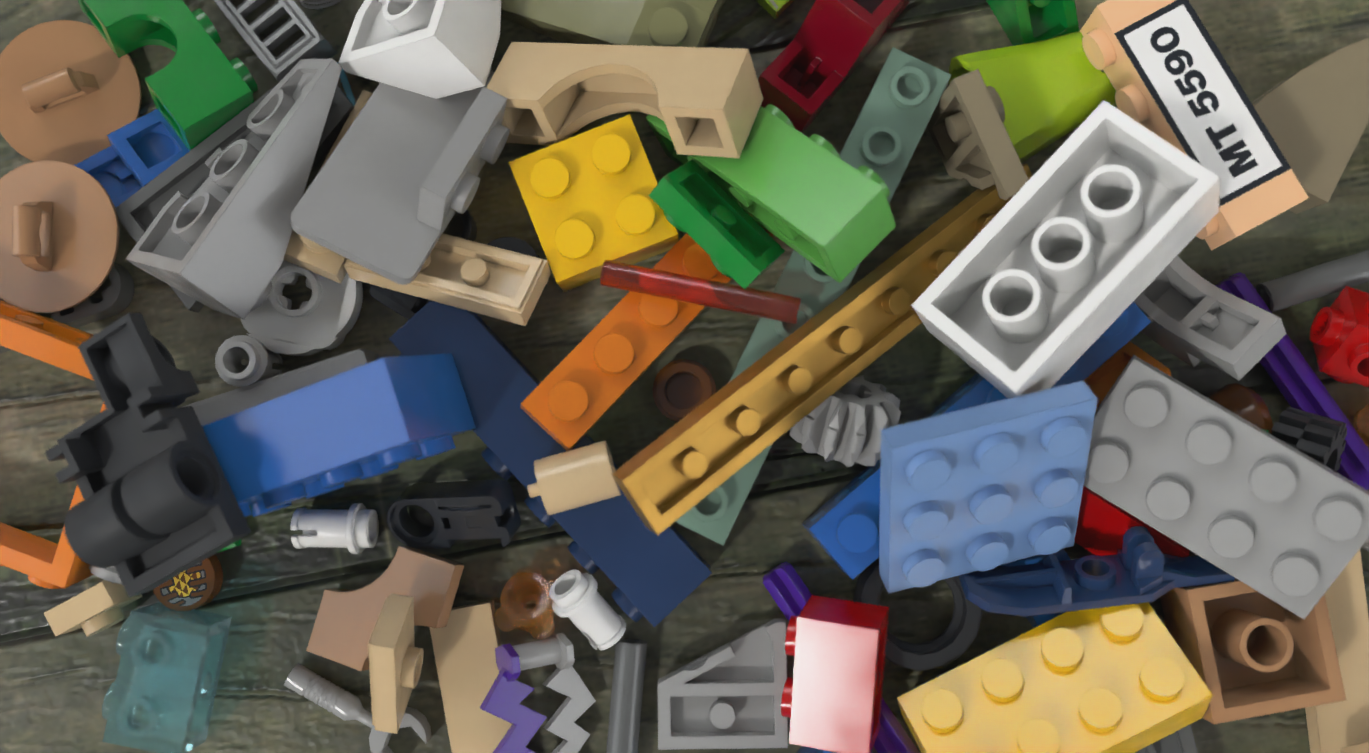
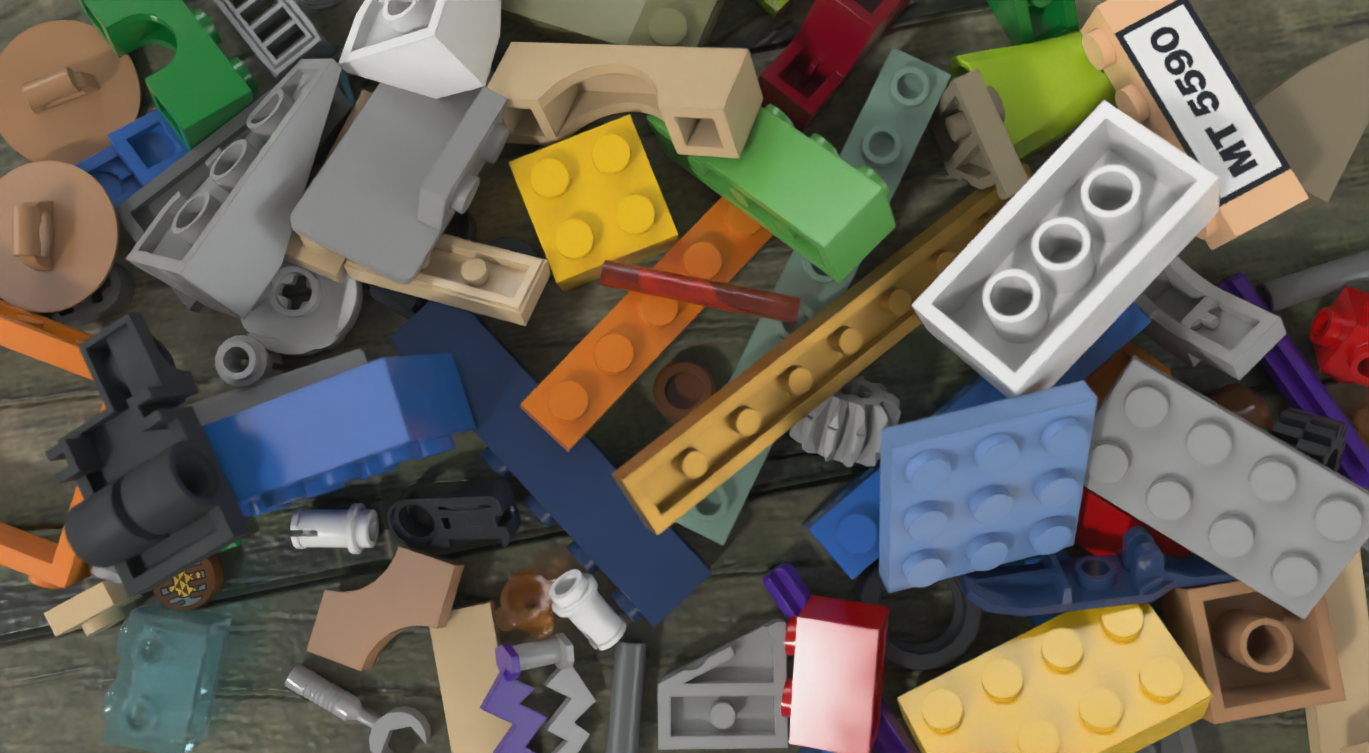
(393, 662): tan plate -> none
(575, 478): tan piece -> none
(716, 223): green plate -> none

